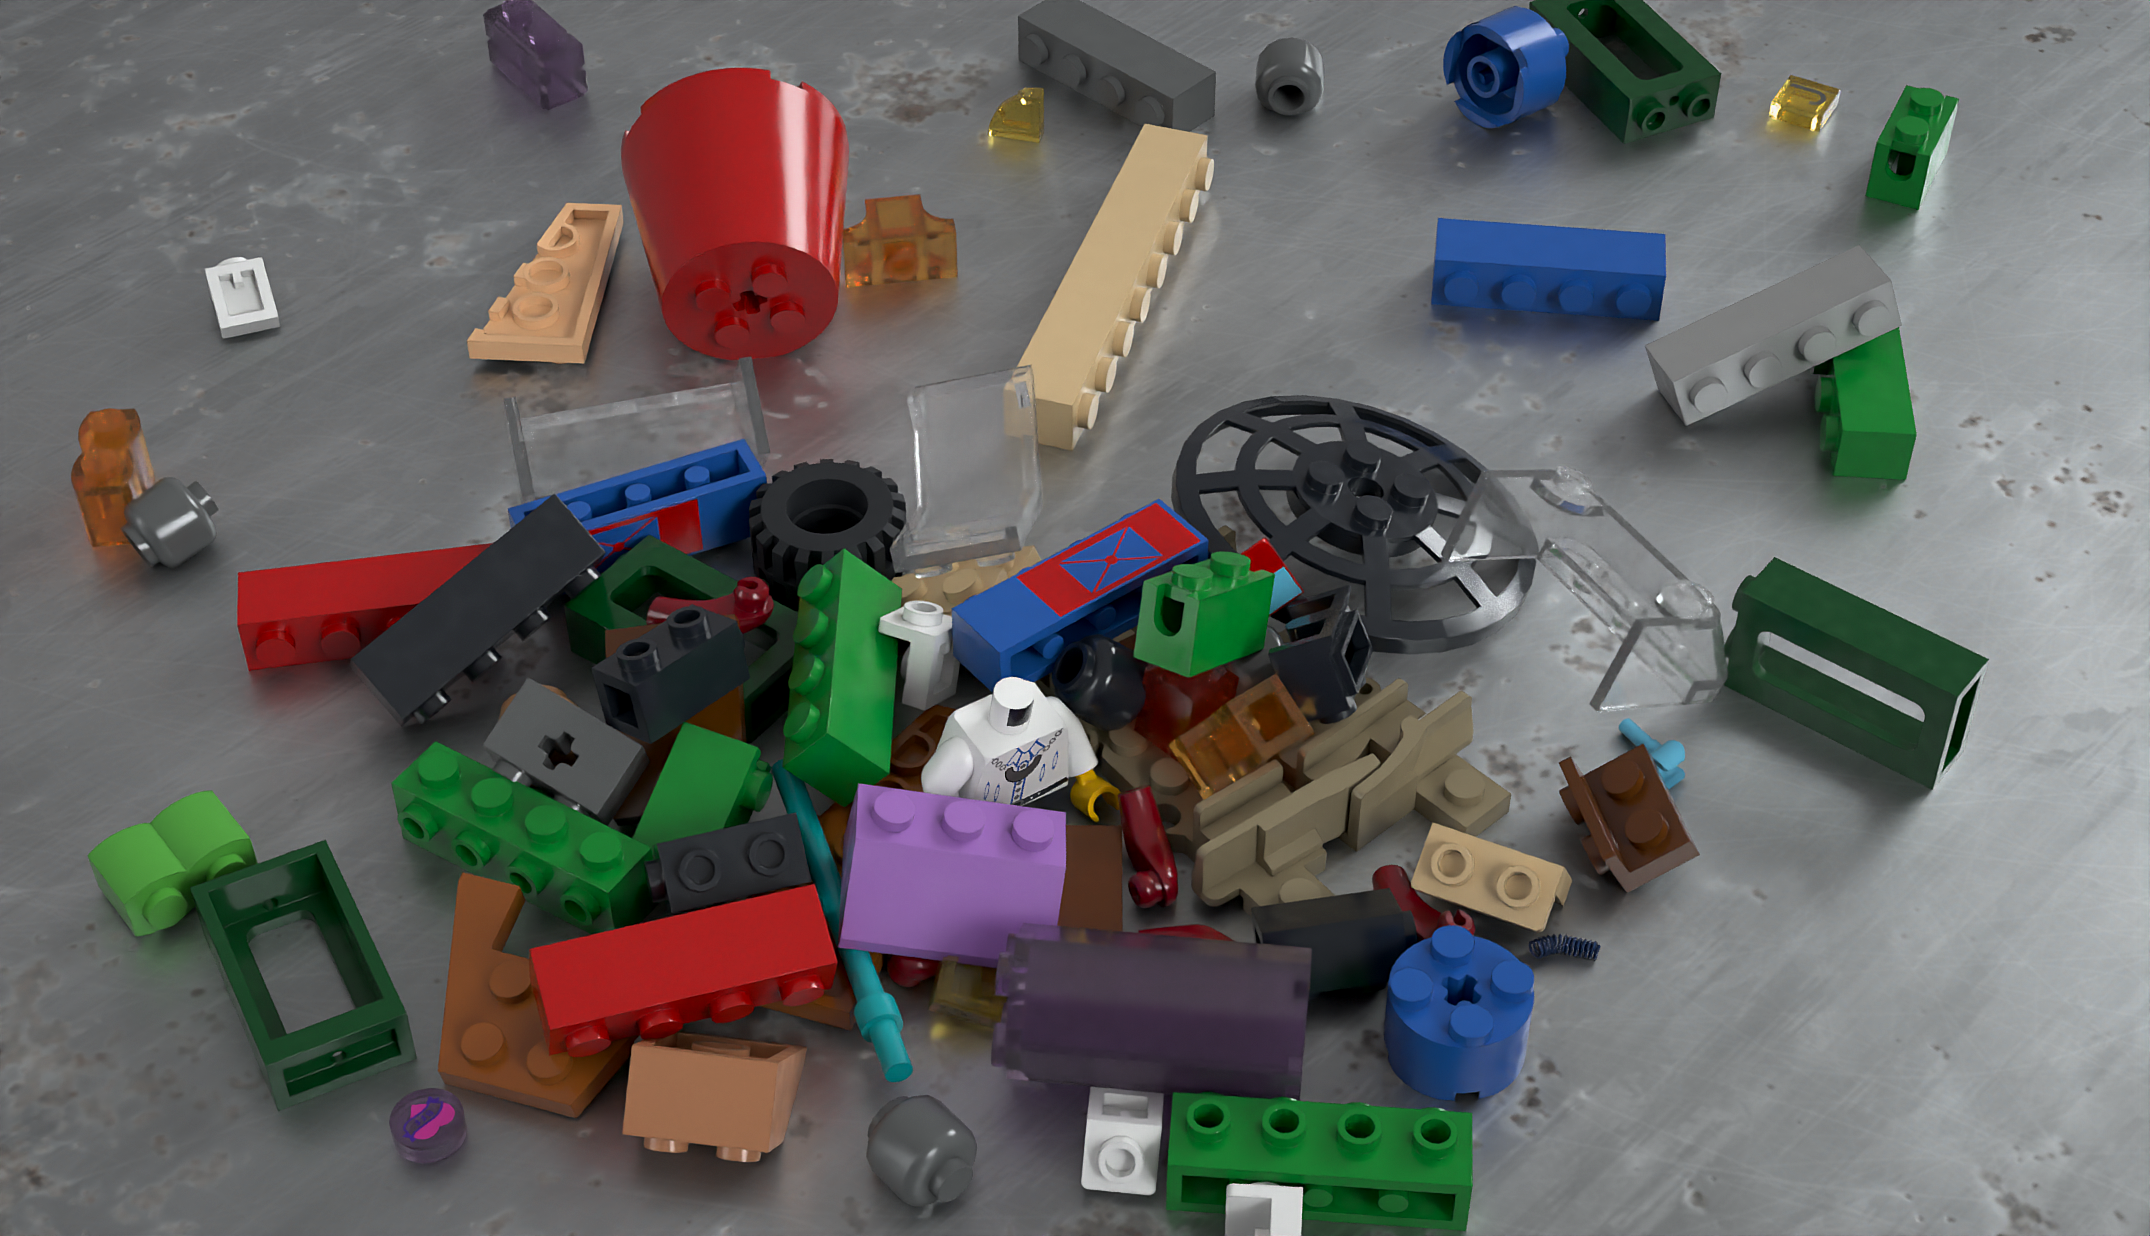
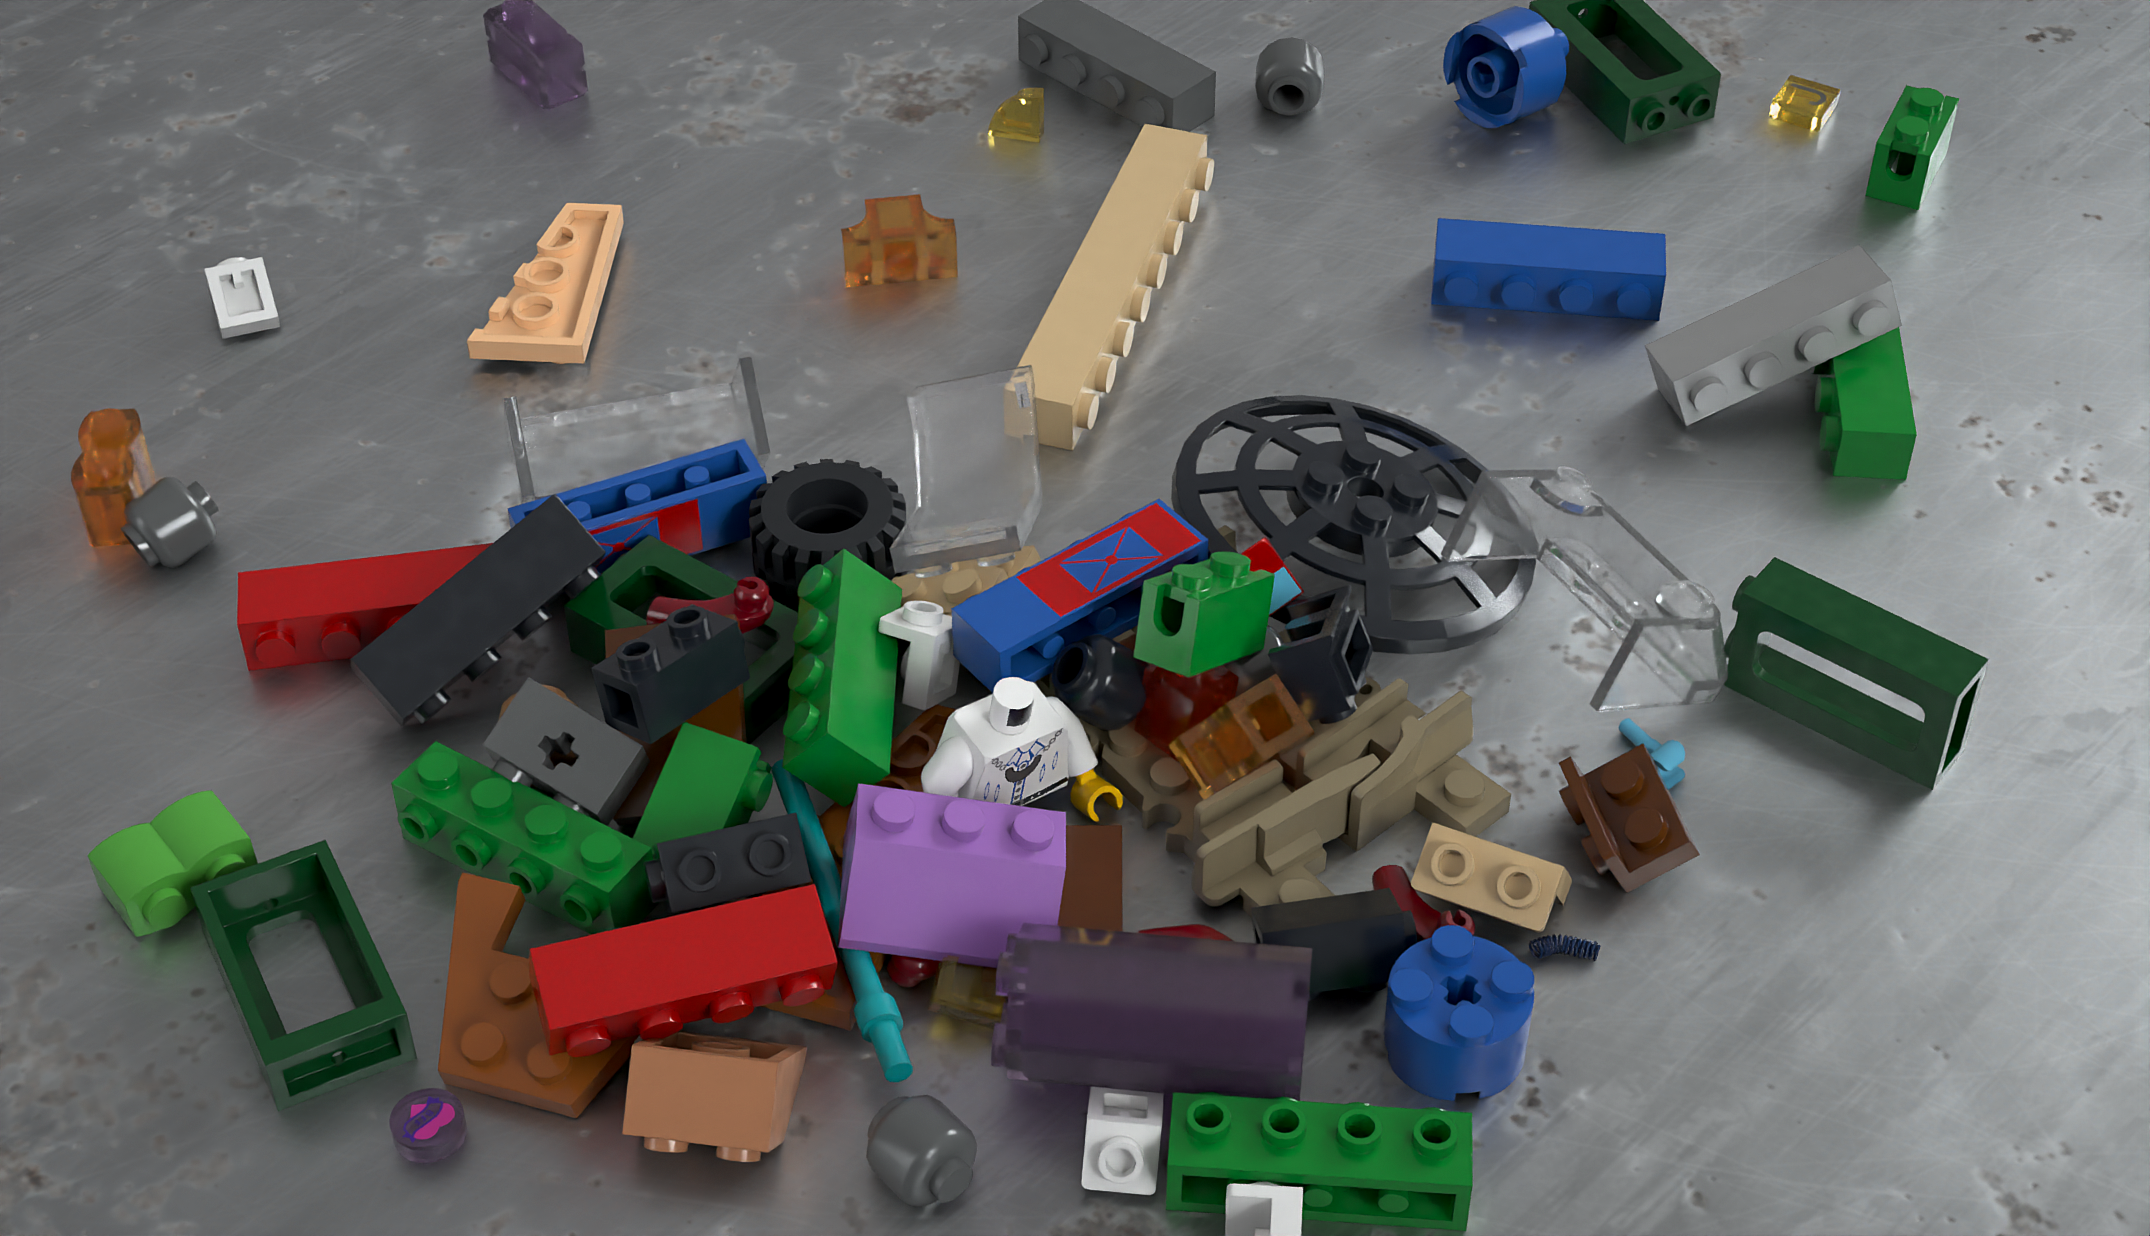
(740, 209): red cone -> none
(1147, 849): dark red arm -> none

